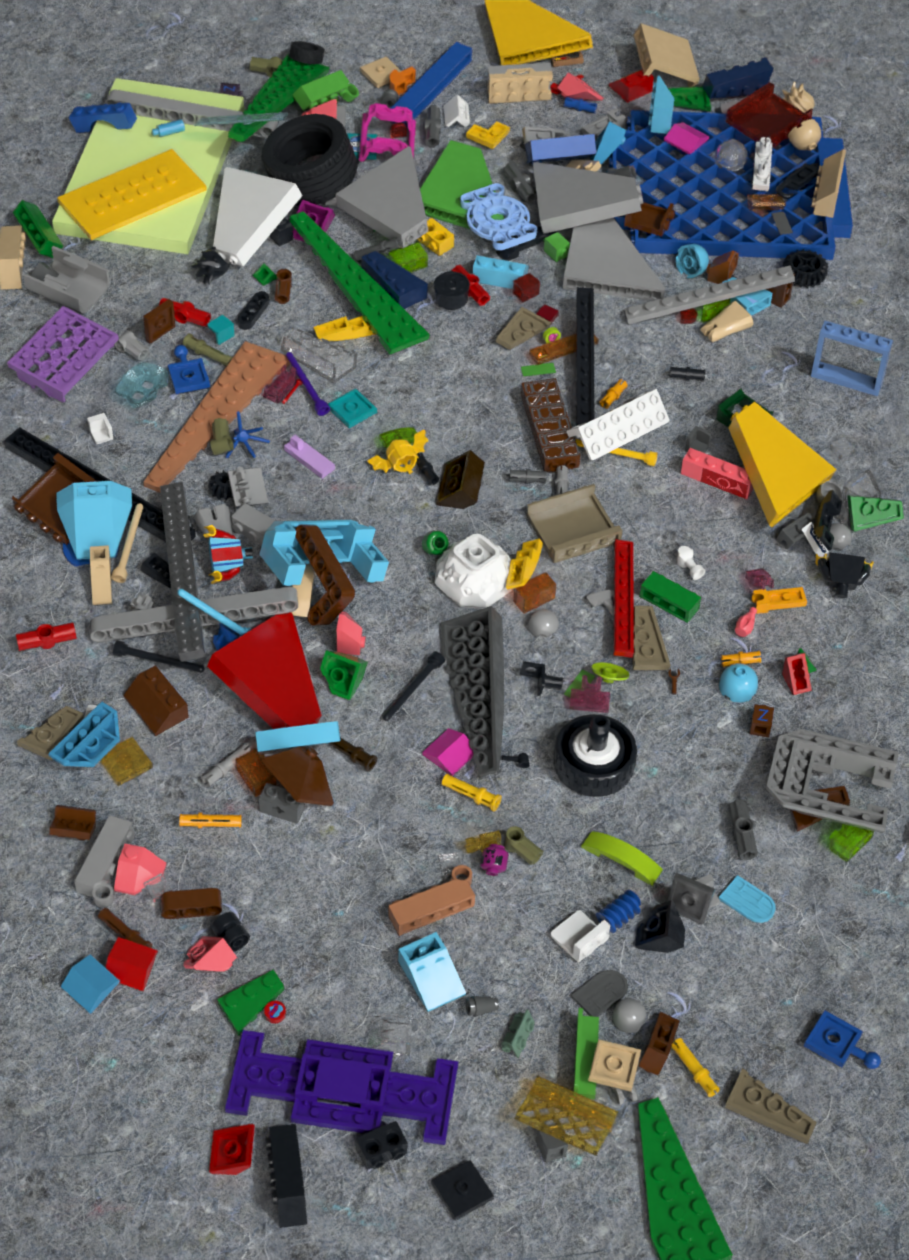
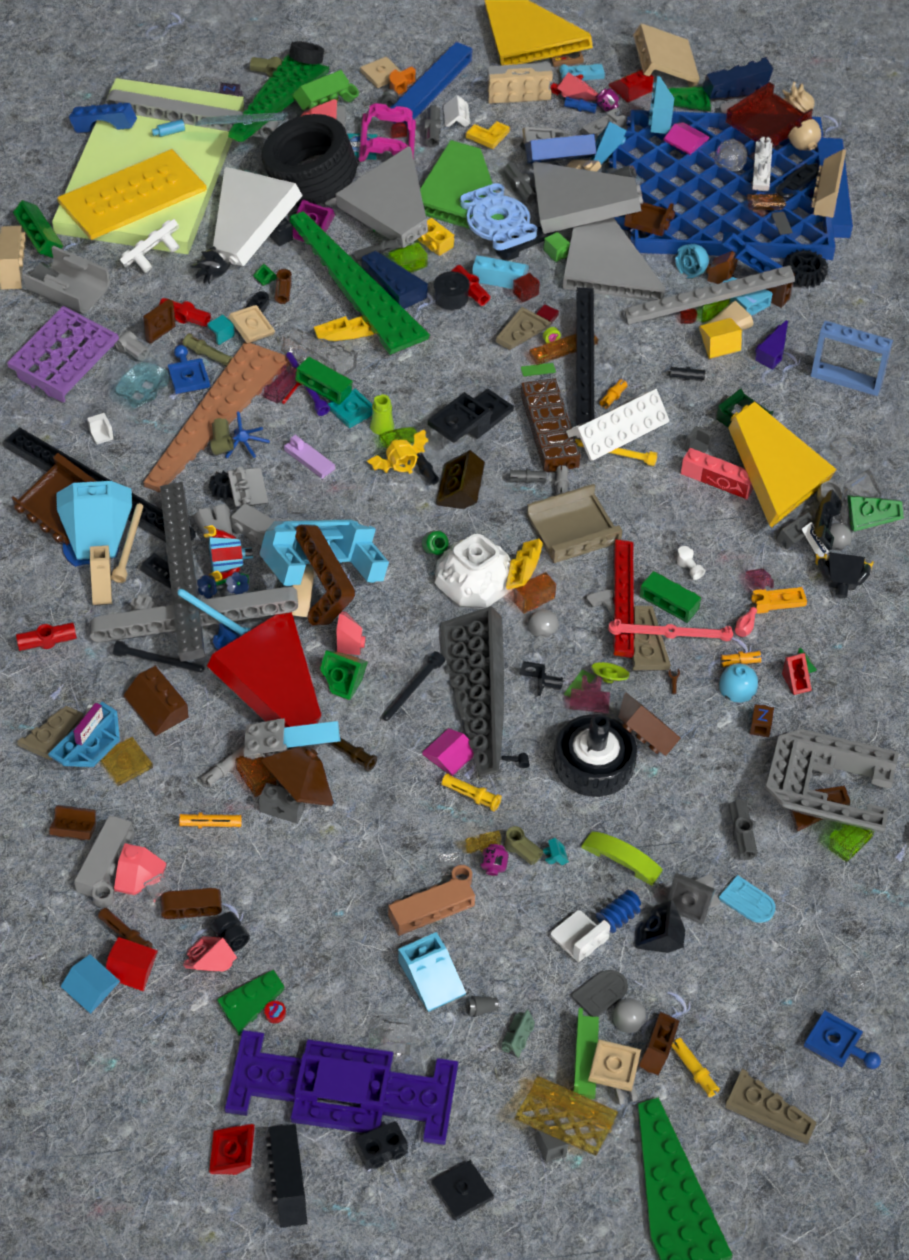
(88, 724): none -> tile
(155, 238): none -> white plate
(237, 584): none -> dark blue plant
(251, 324): none -> tan plate
(264, 739): none -> light grey hinge
(324, 380): none -> green brick
(381, 415): none -> lime plant
(470, 415): none -> black bracket
(557, 852): none -> teal tile
(589, 72): none -> medium azure plate
(607, 99): none -> magenta head
(615, 627): none -> coral piece
(647, 726): none -> reddish brown slope
(721, 337): none -> yellow slope
(748, 254): none -> blue wedge
(772, 349): none -> dark purple slope

